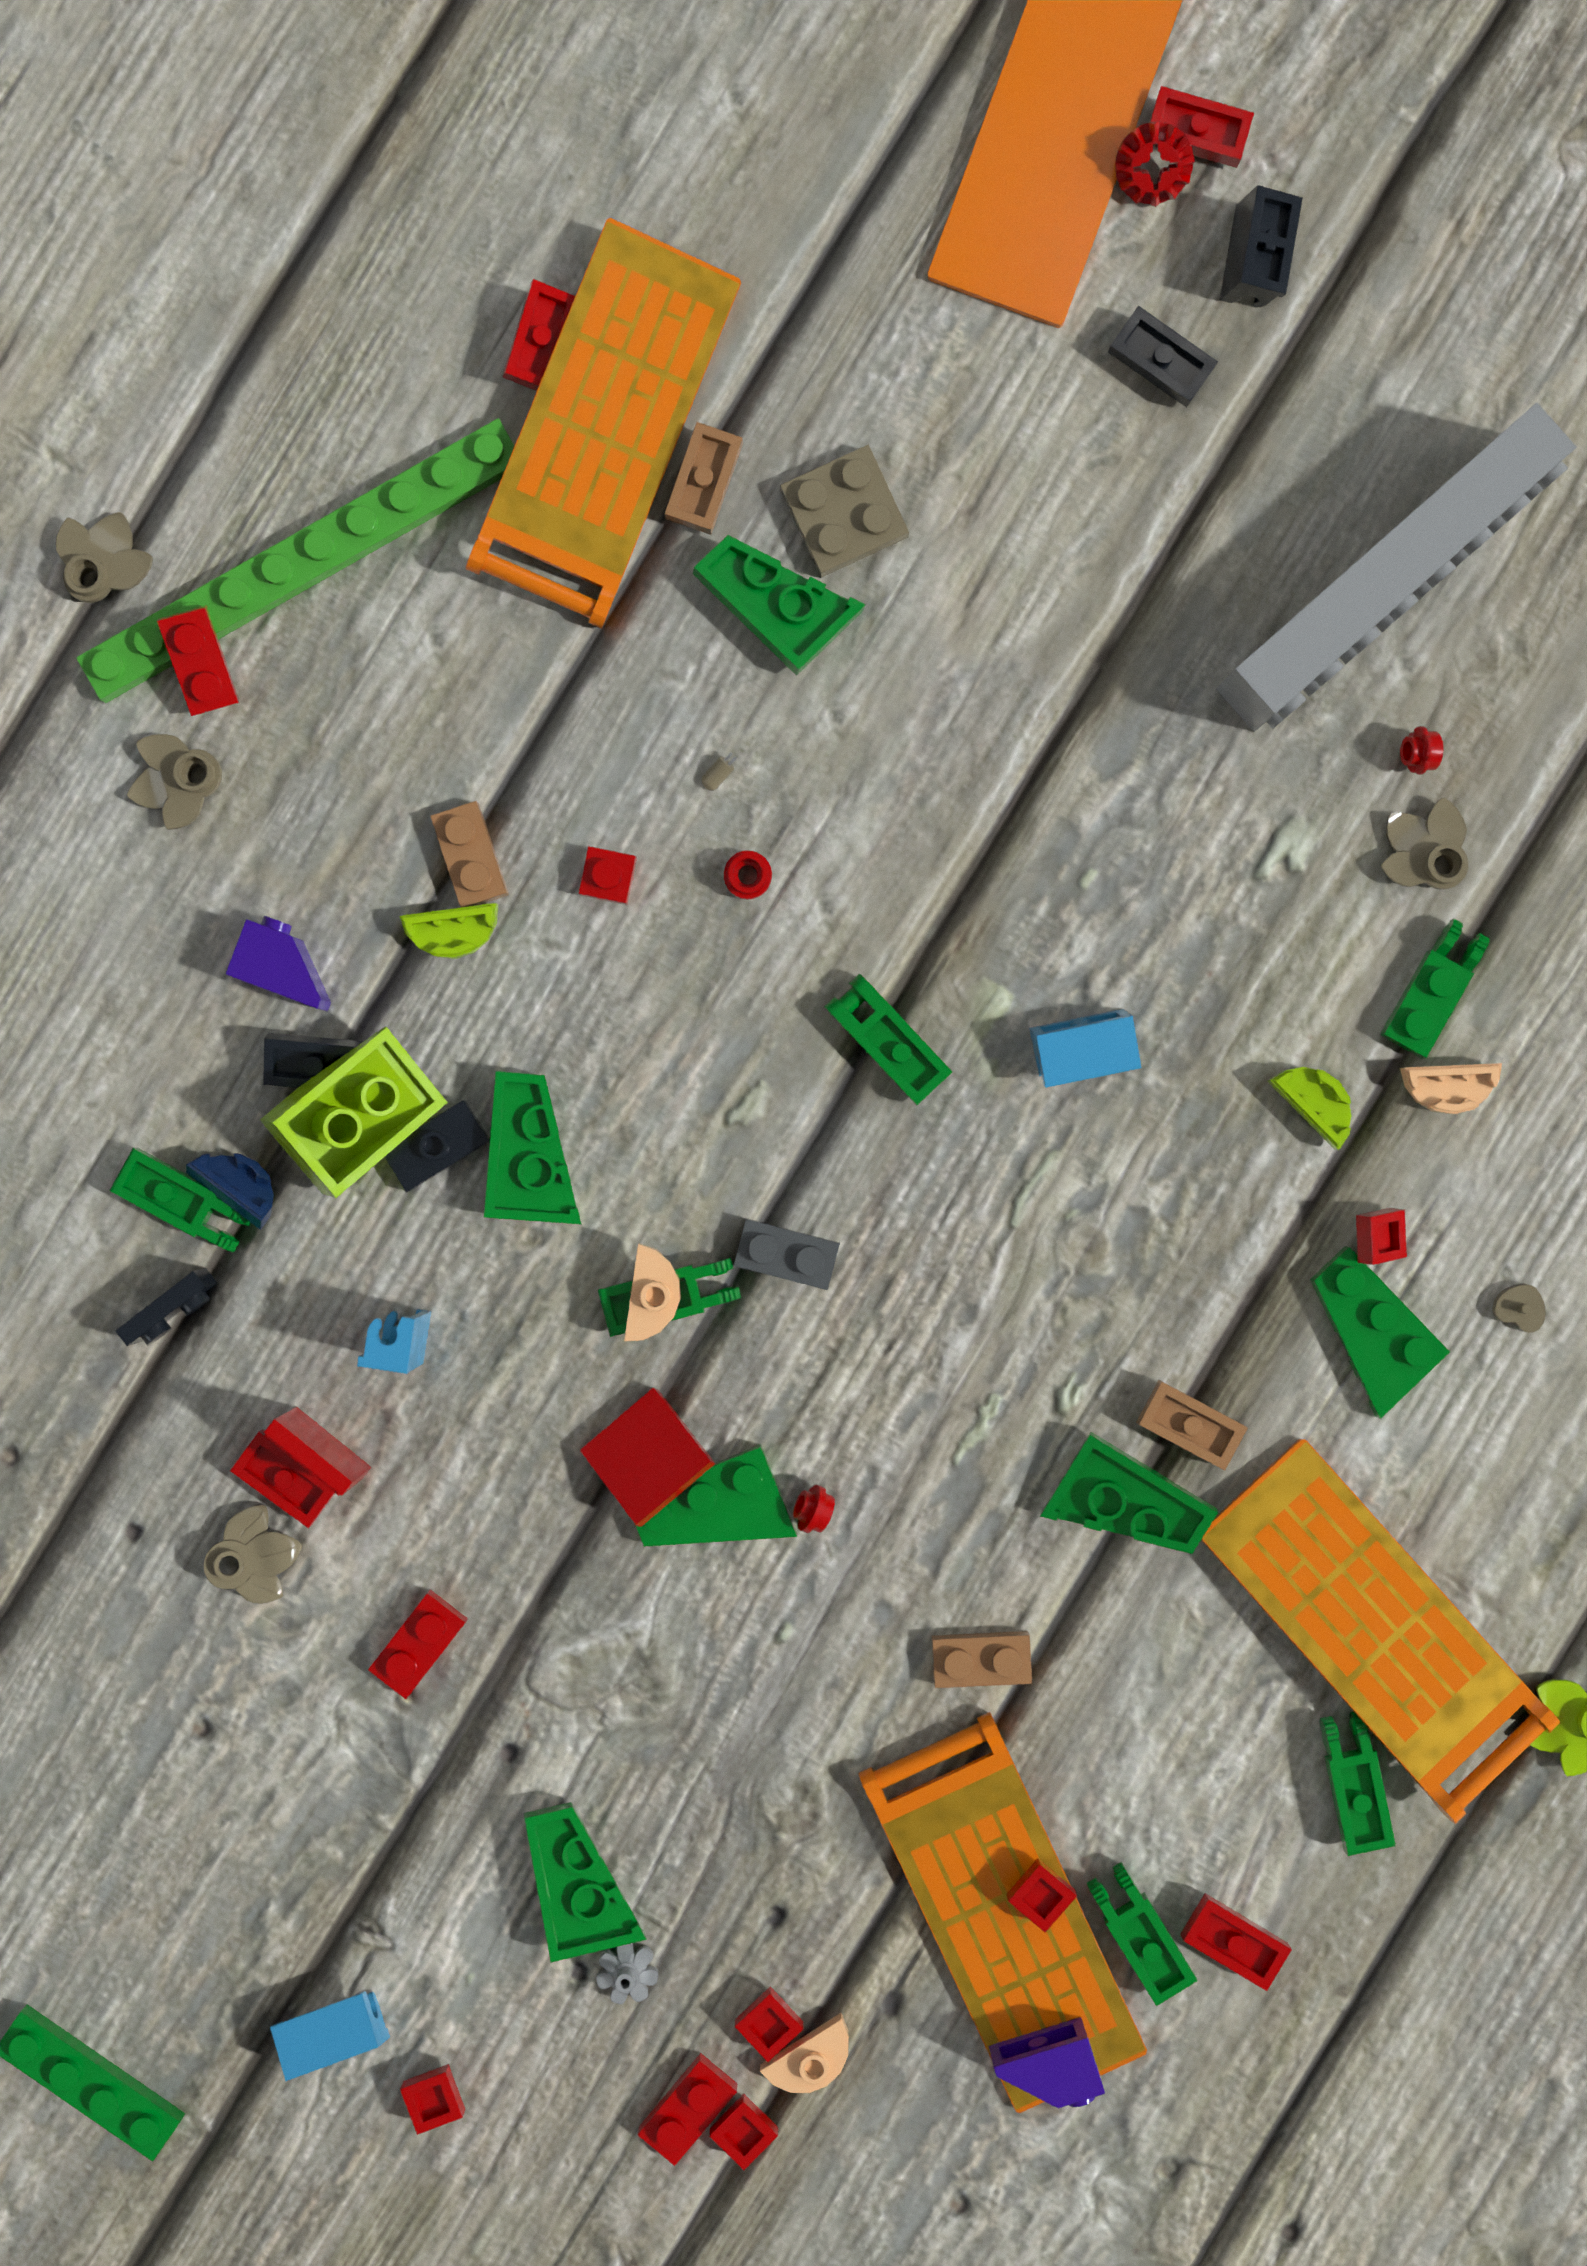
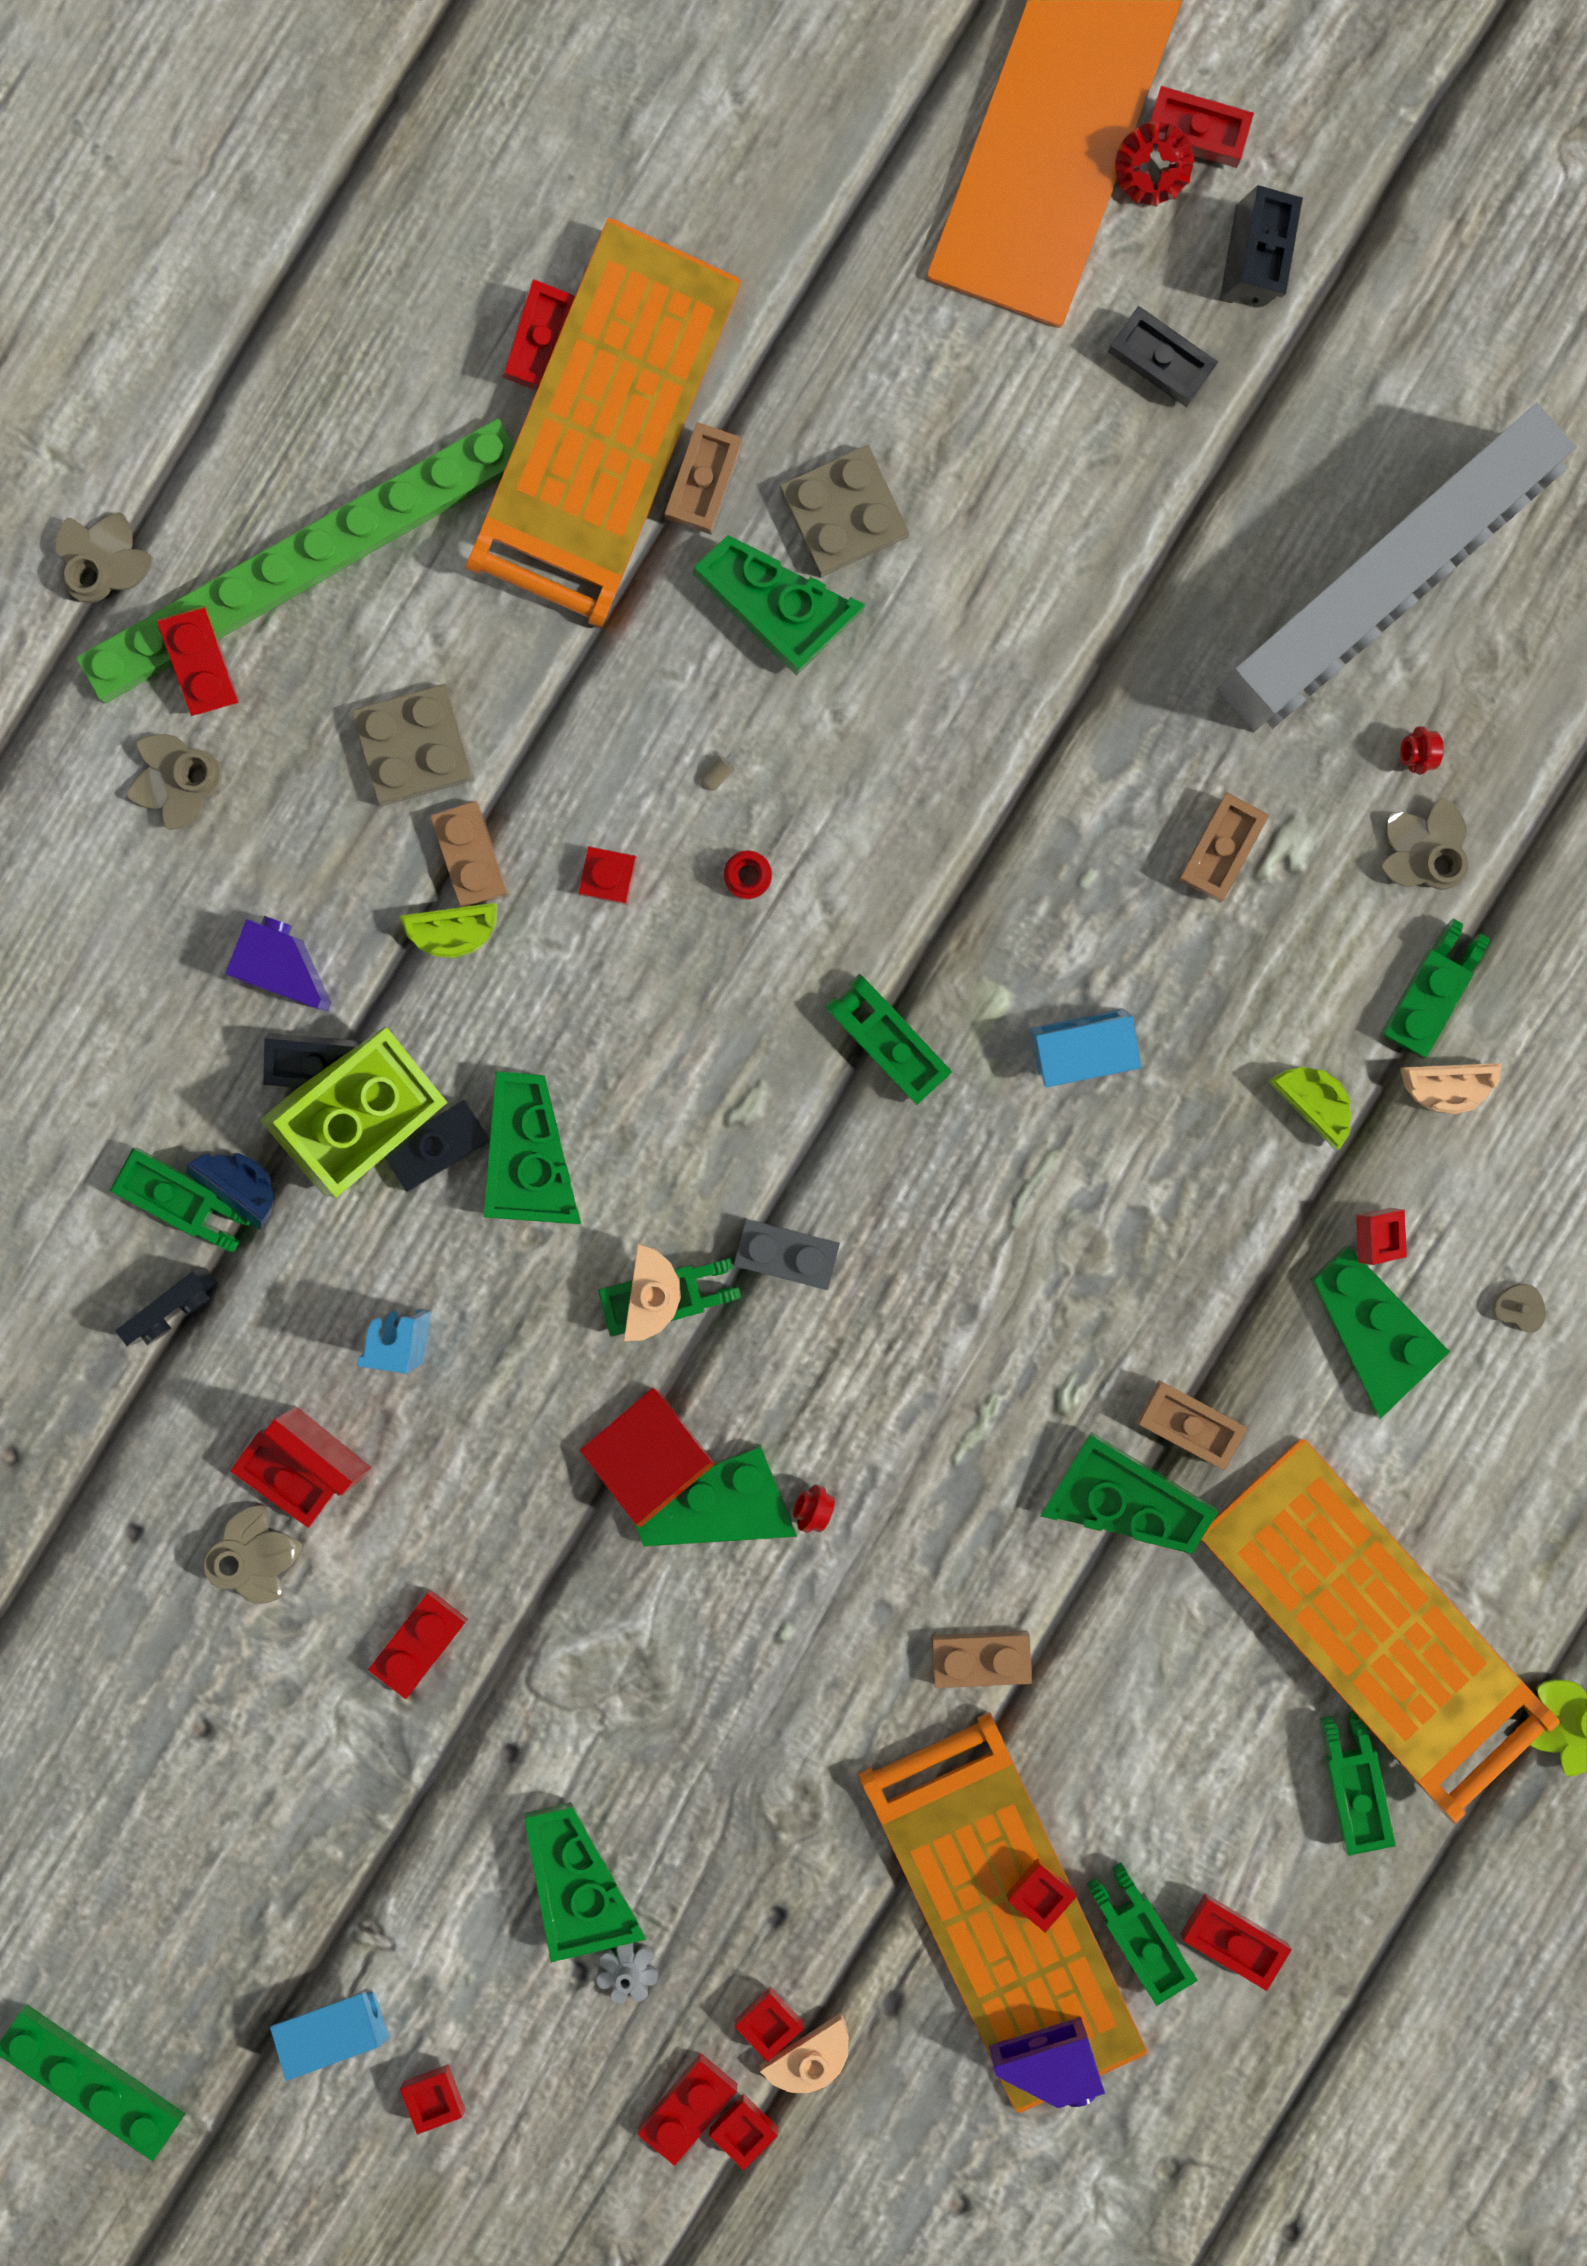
(413, 745): none -> dark tan plate
(1223, 847): none -> medium nougat plate

